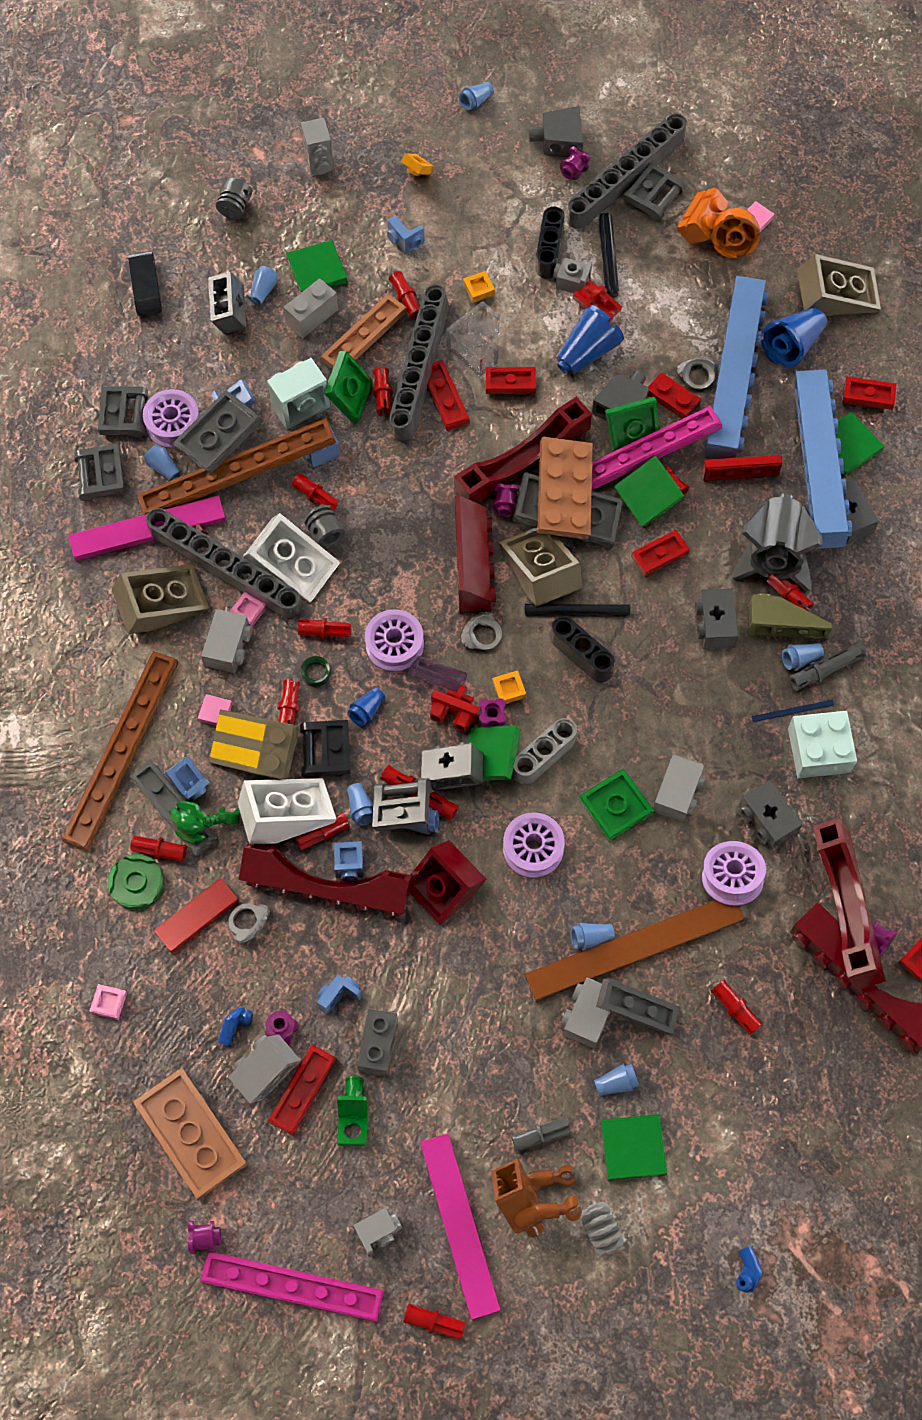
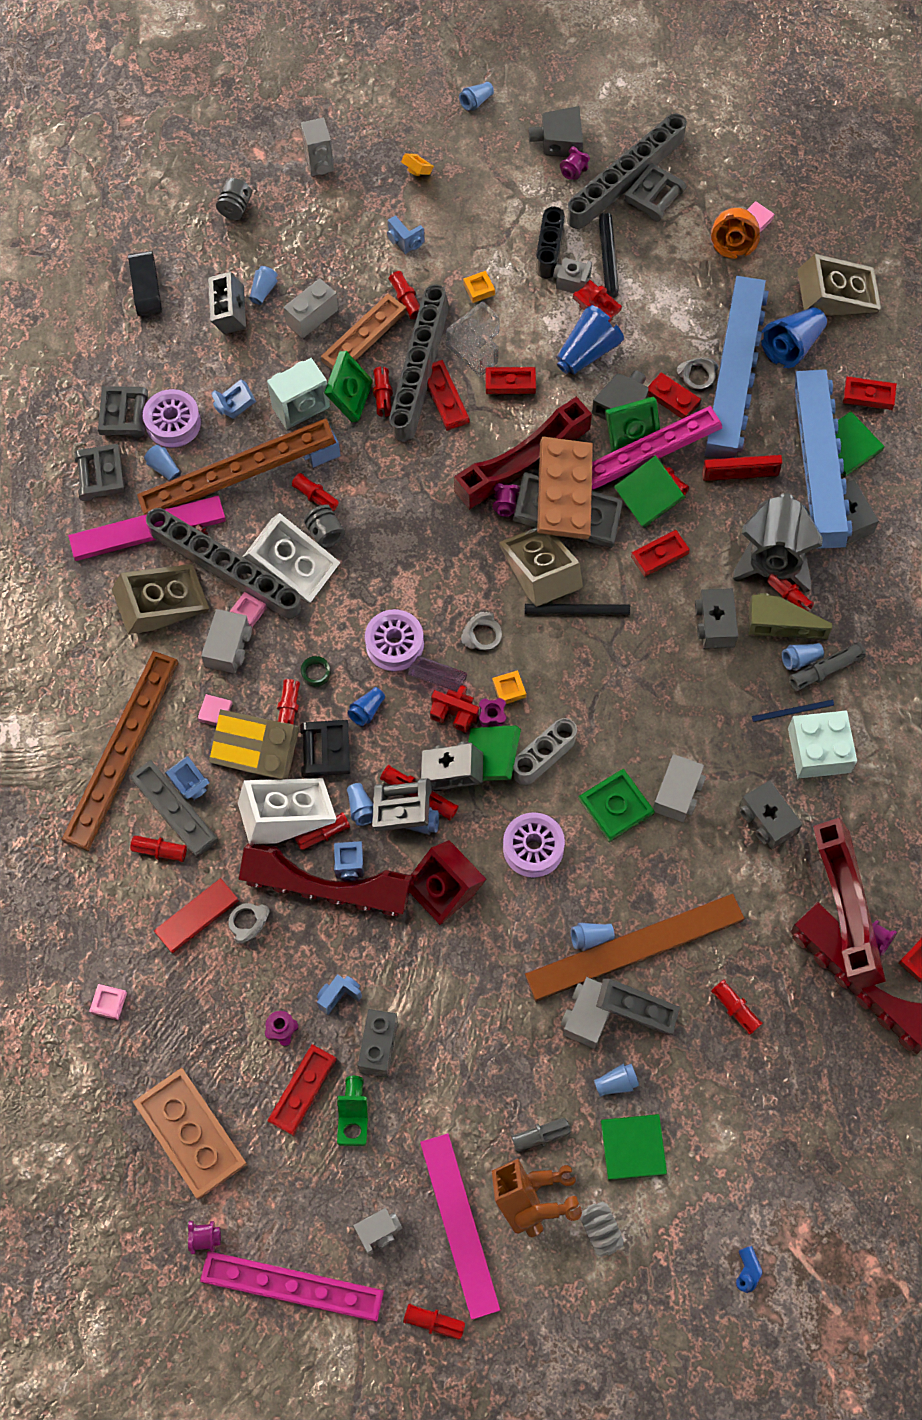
(135, 881): green tile -> none
(192, 820): green piece -> none
(217, 432): dark grey tile -> none
(231, 1022): blue arm -> none
(263, 1067): light grey brick -> none
(315, 263): green tile -> none
(323, 628): red axle -> none
(473, 557): dark red slope -> none
(584, 660): black beam -> none
(701, 215): orange brick -> none
(728, 887): lavender wheel -> none

